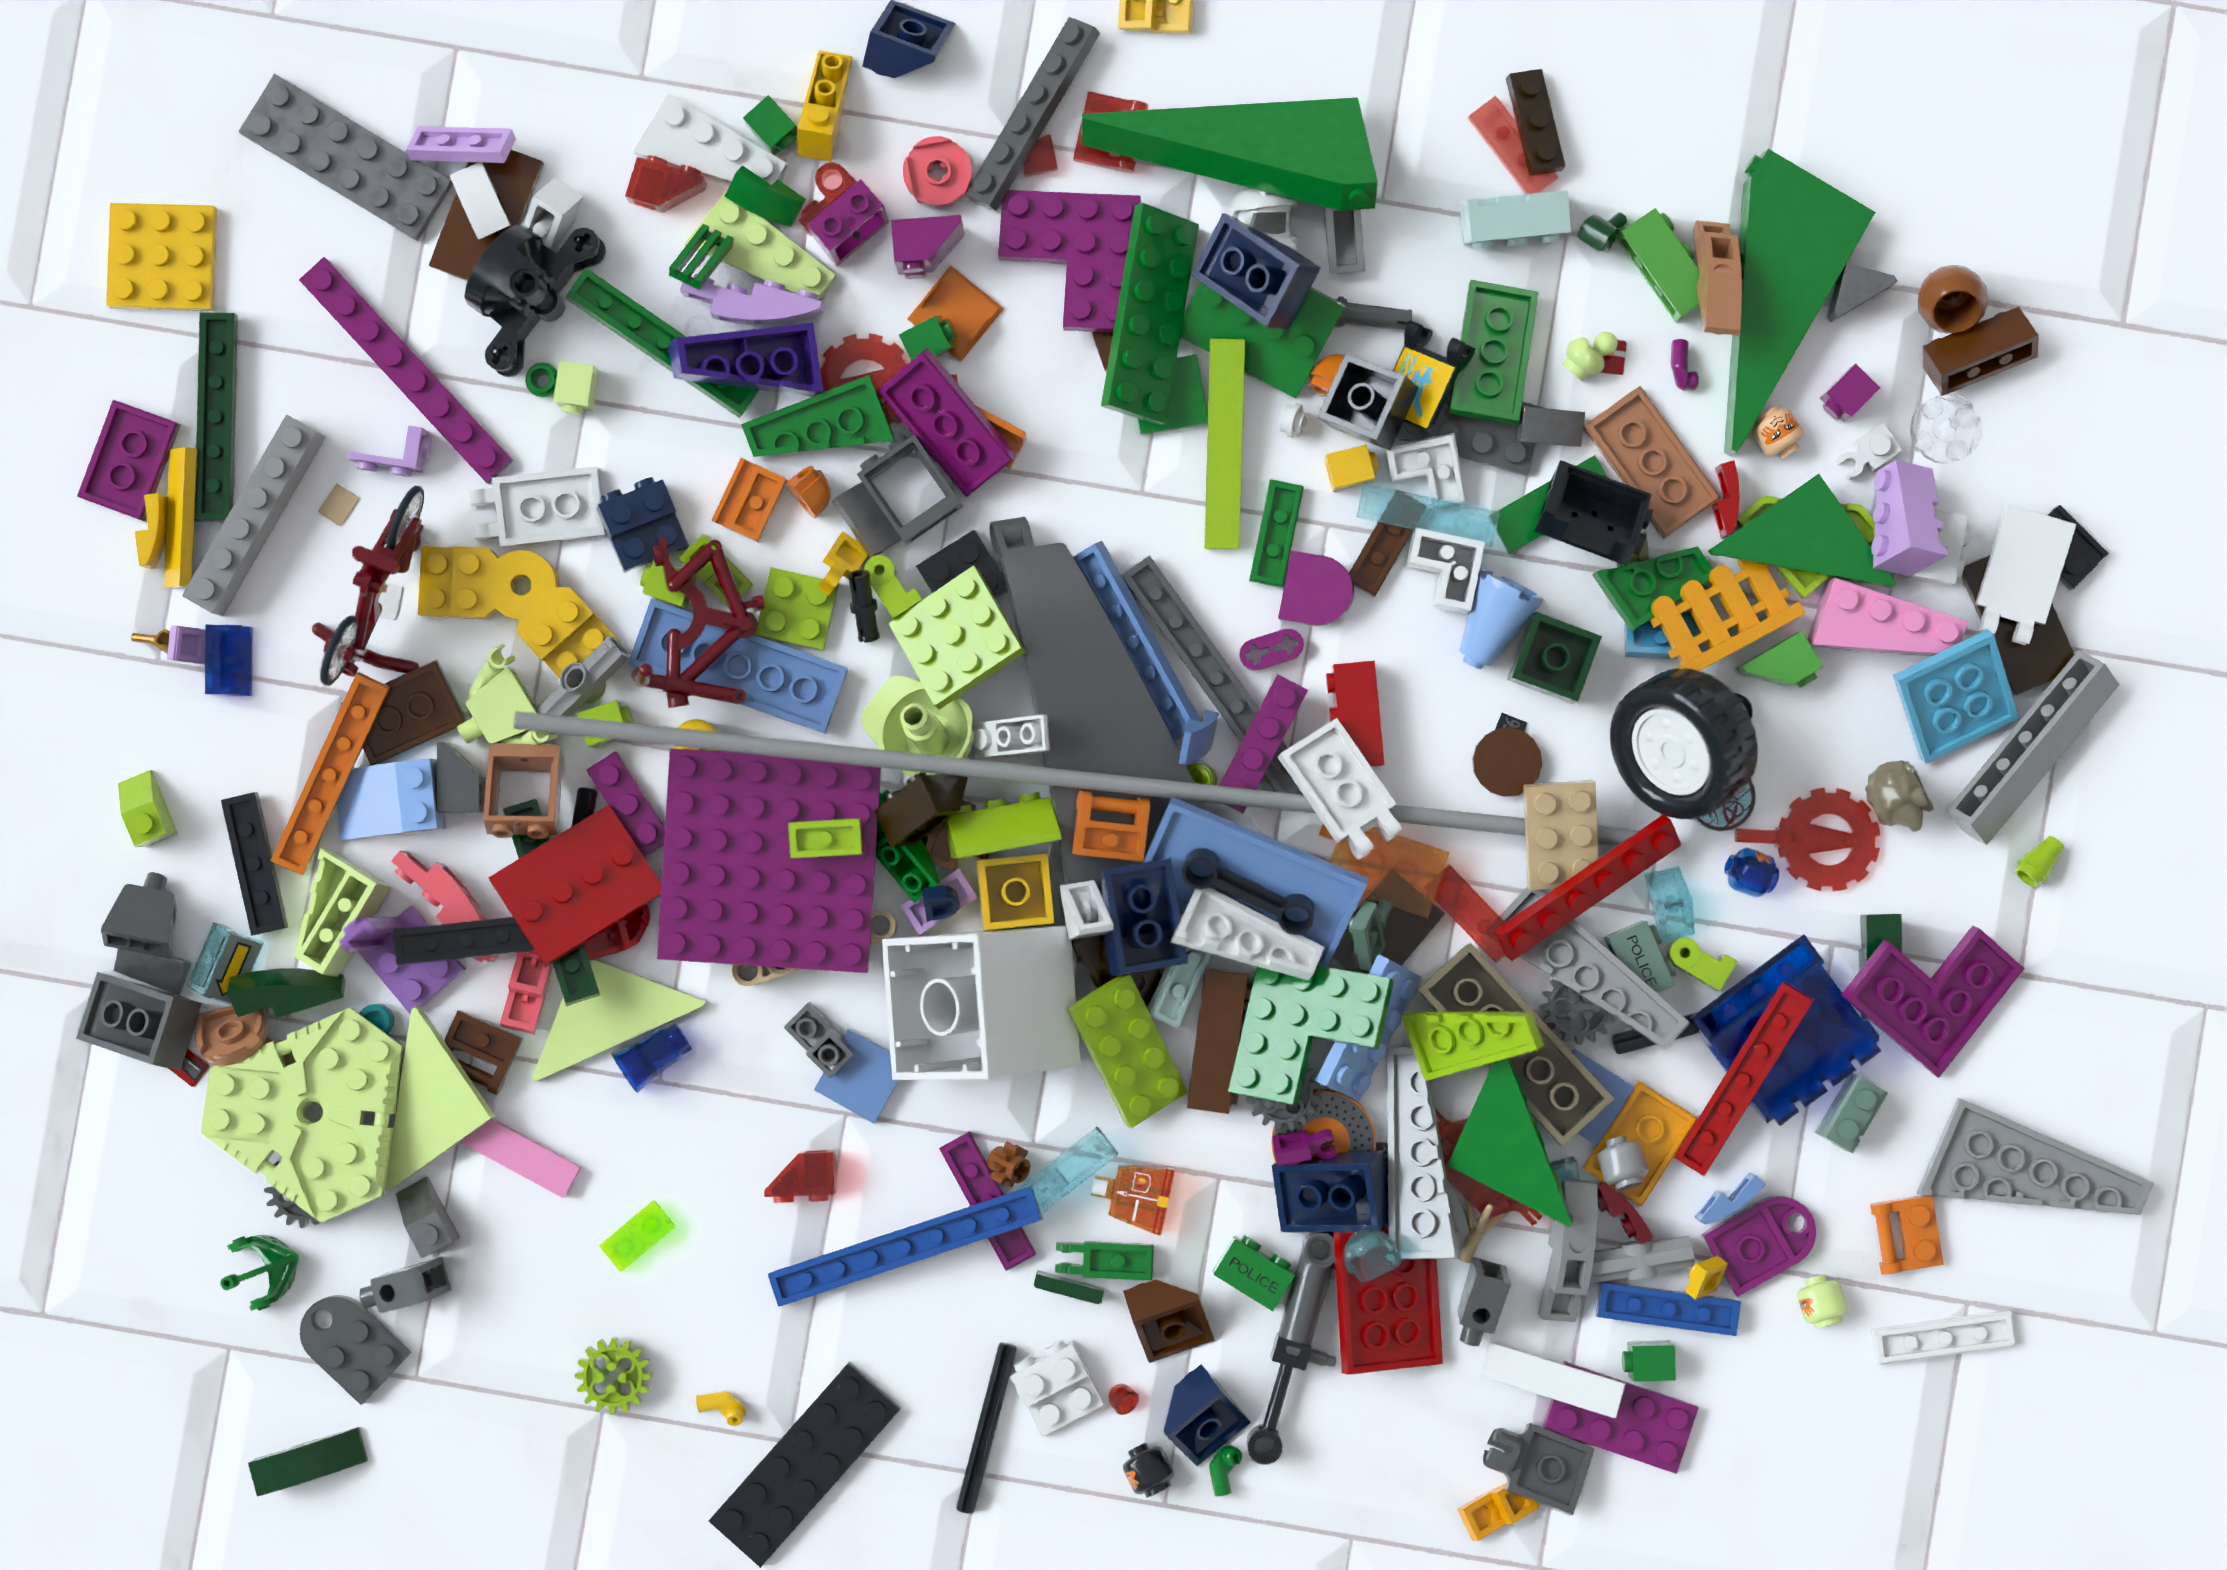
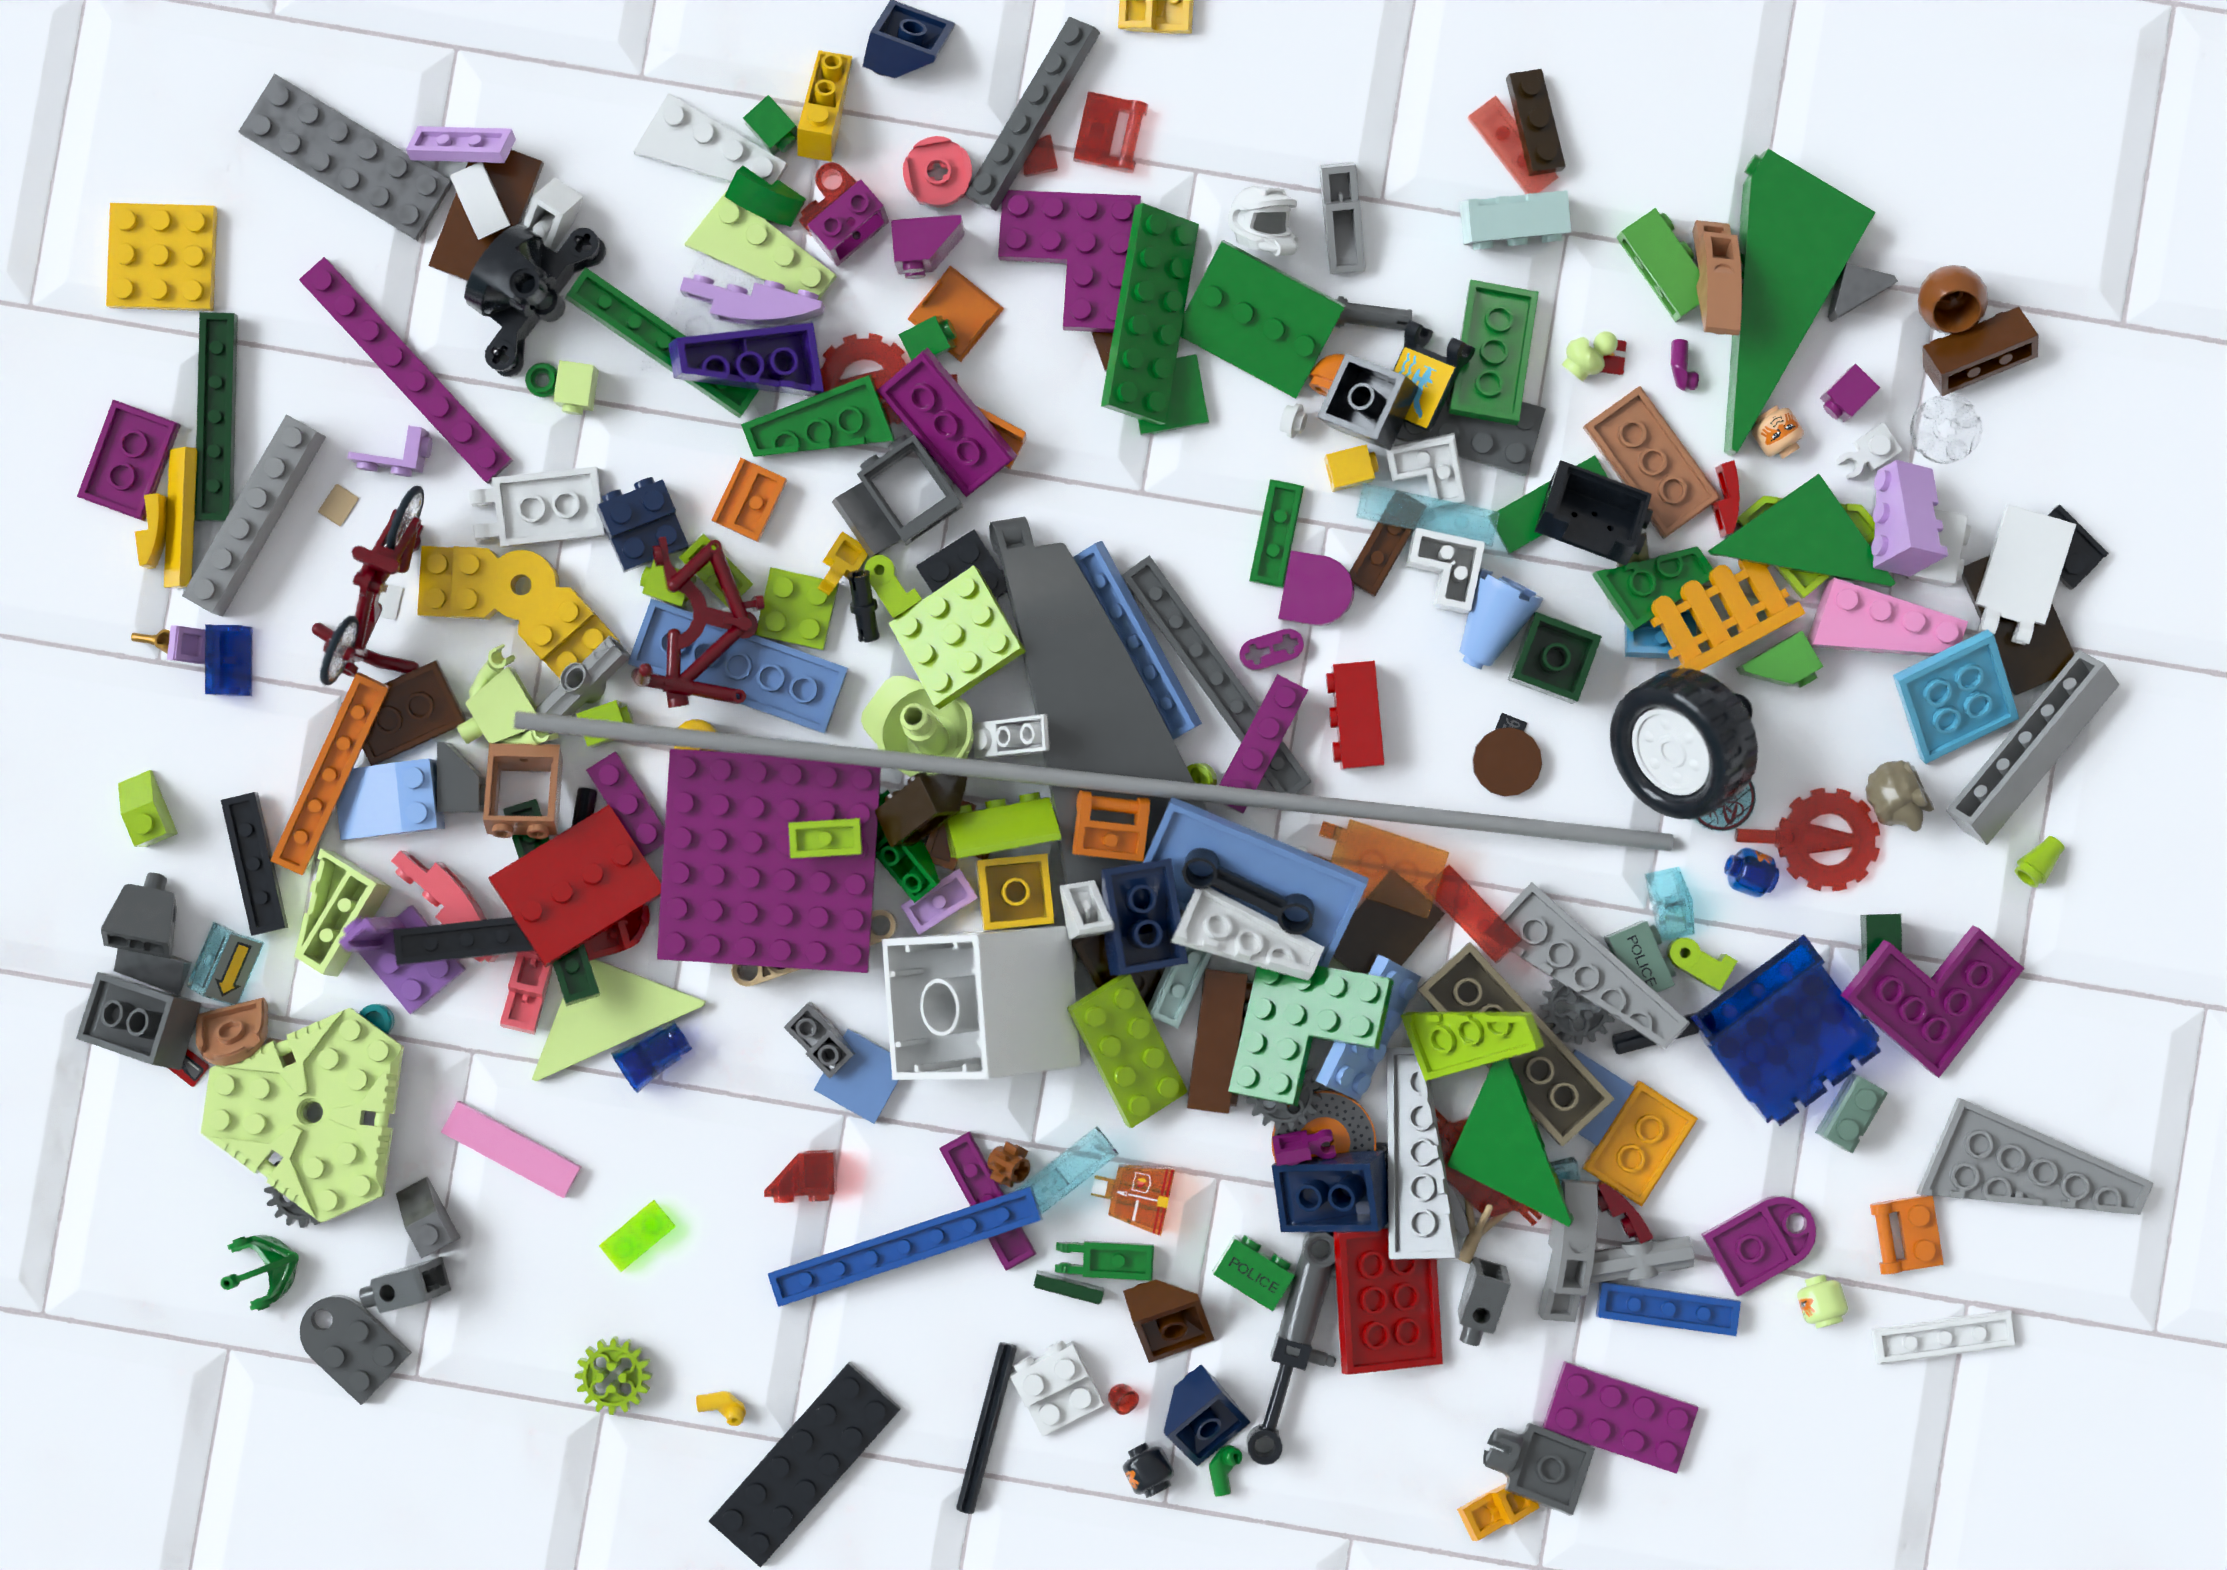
(283, 990): dark green slope -> none
(307, 1461): dark green slope -> none
(434, 1102): yellowish green tile -> none
(486, 1043): reddish brown plate -> none
(662, 186): clear red slope -> none
(689, 250): green tile -> none
(810, 490): orange piece -> none
(940, 902): dark blue tile -> none
(1198, 738): medium blue slope -> none
(1224, 443): lime tile -> none
(1256, 272): dark blue slope -> none
(1283, 148): green slope -> none
(1341, 787): white tile -> none
(1368, 931): sand green plate -> none
(1370, 1254): clear light blue hair -> none
(1551, 426): flat silver slope -> none
(1552, 1379): white tile -> none
(1559, 831): tan plate -> none
(1587, 887): red plate -> none
(1601, 233): dark green piece -> none
(1623, 1163): light grey head -> none
(1649, 1361): green brick -> none
(1706, 1277): yellow plate -> none
(1720, 1206): medium blue slope -> none
(1744, 1078): red plate -> none

